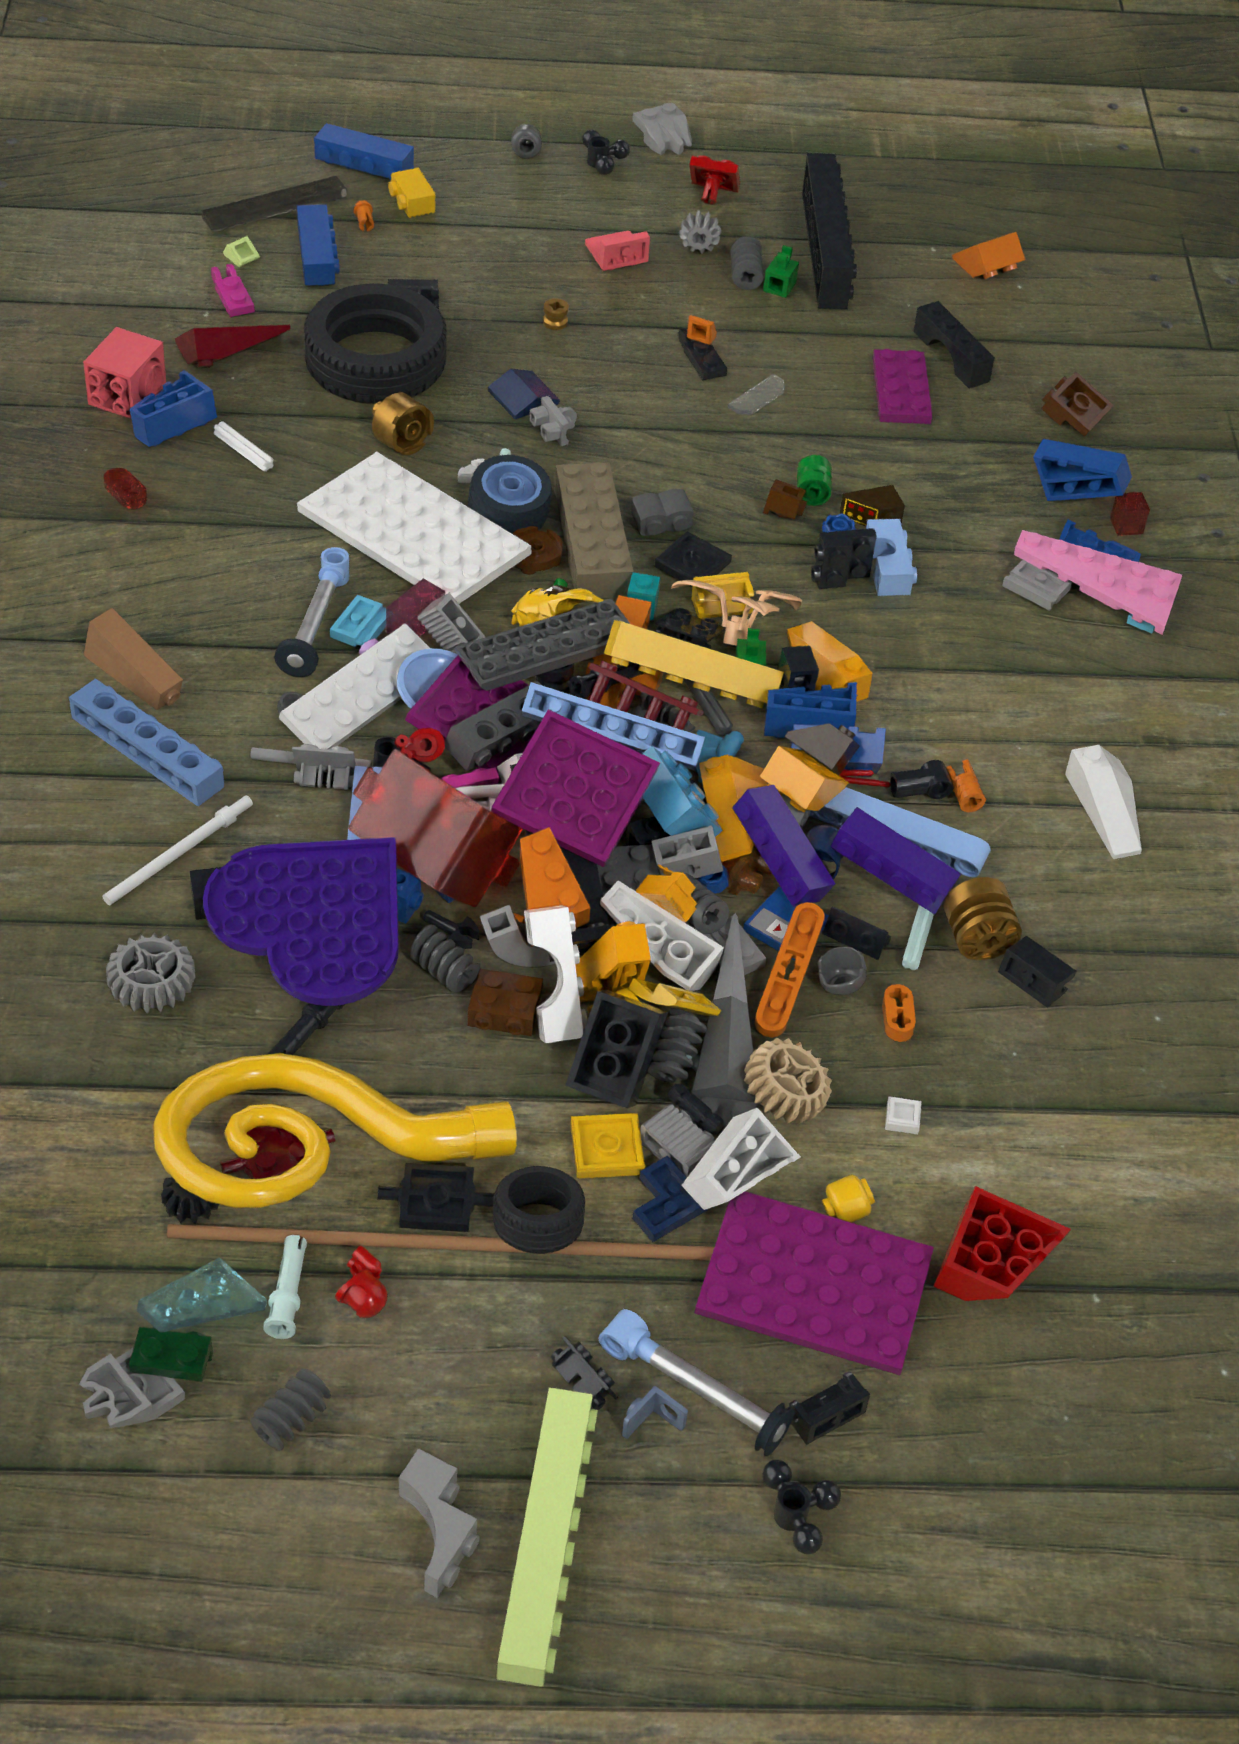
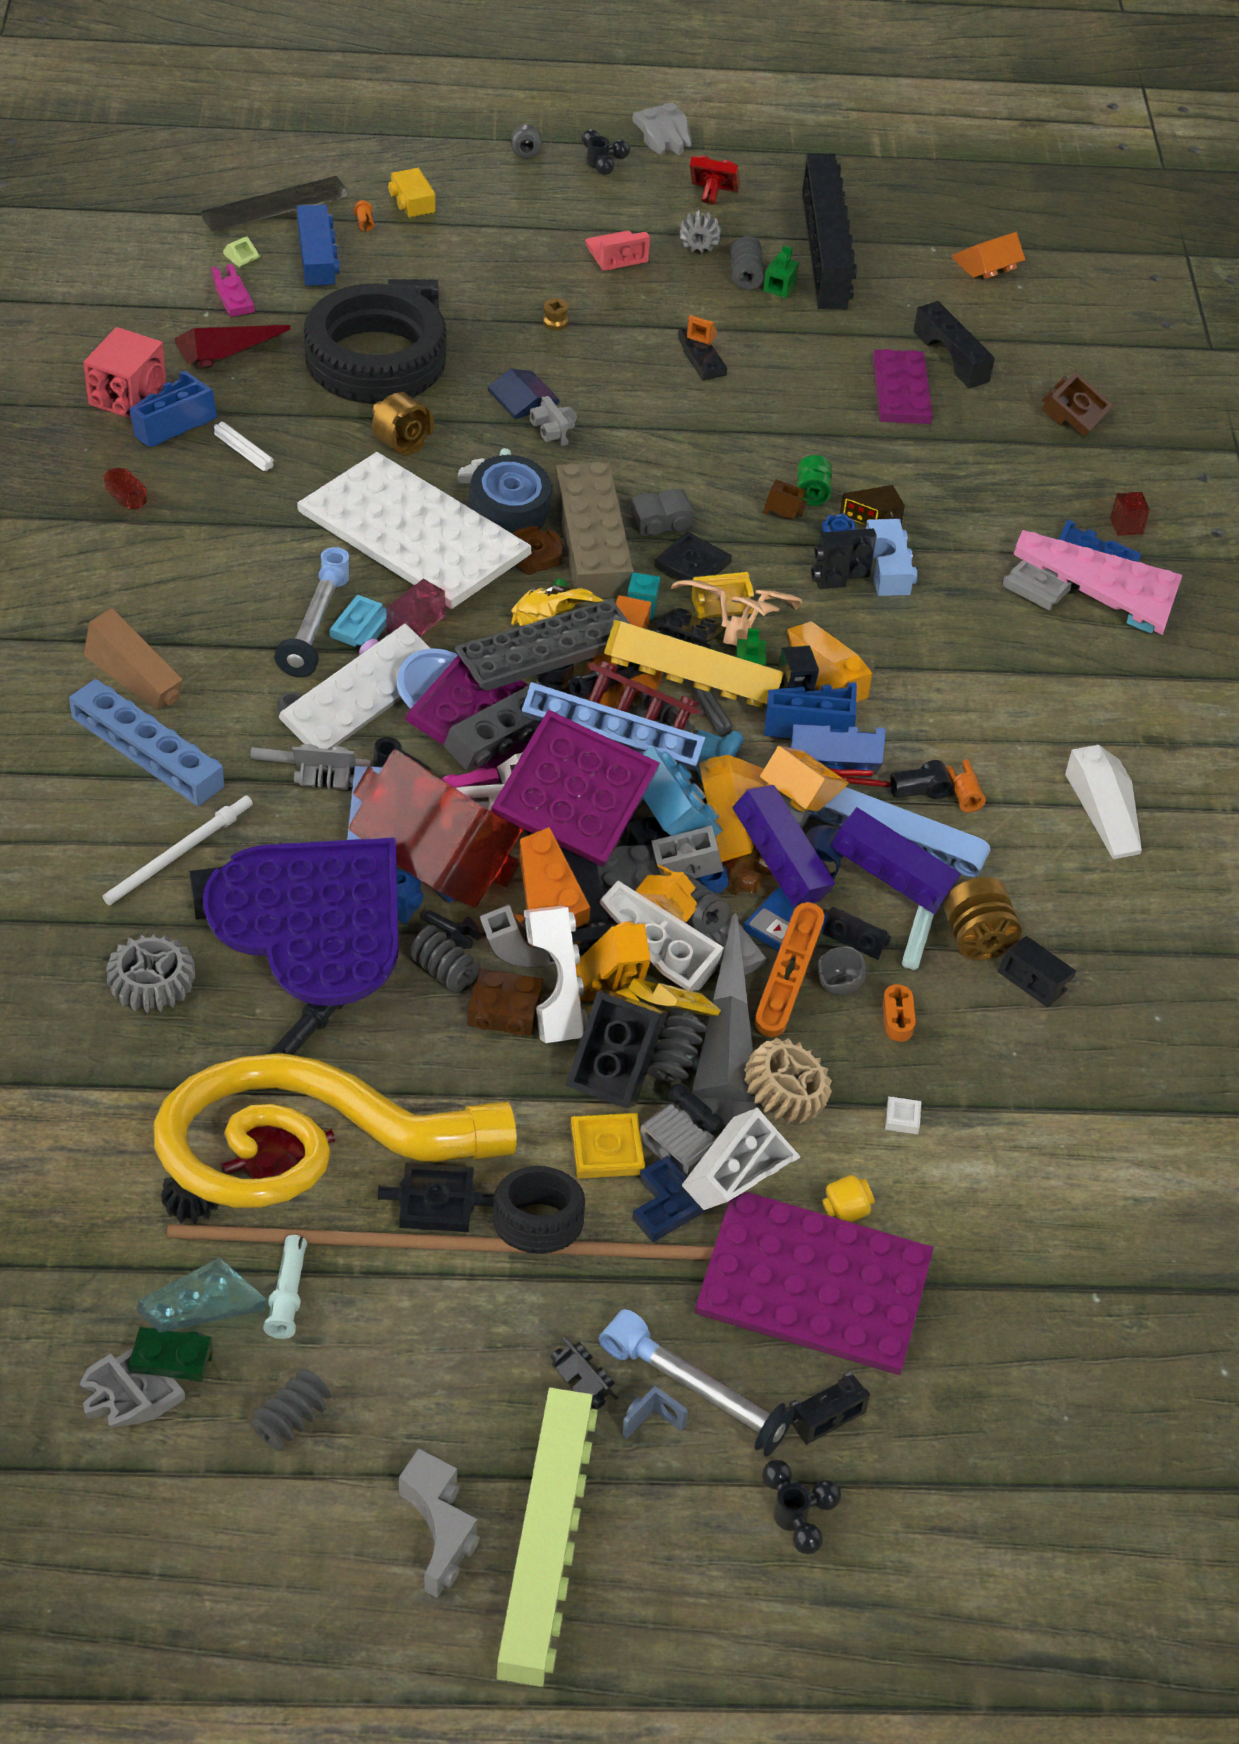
(362, 151): blue brick -> none
(364, 1290): red piece -> none
(423, 745): red piece -> none
(449, 623): light grey brick -> none
(758, 396): clear piece -> none
(826, 744): slope -> none
(995, 1248): red wedge -> none
(1080, 471): blue wedge -> none

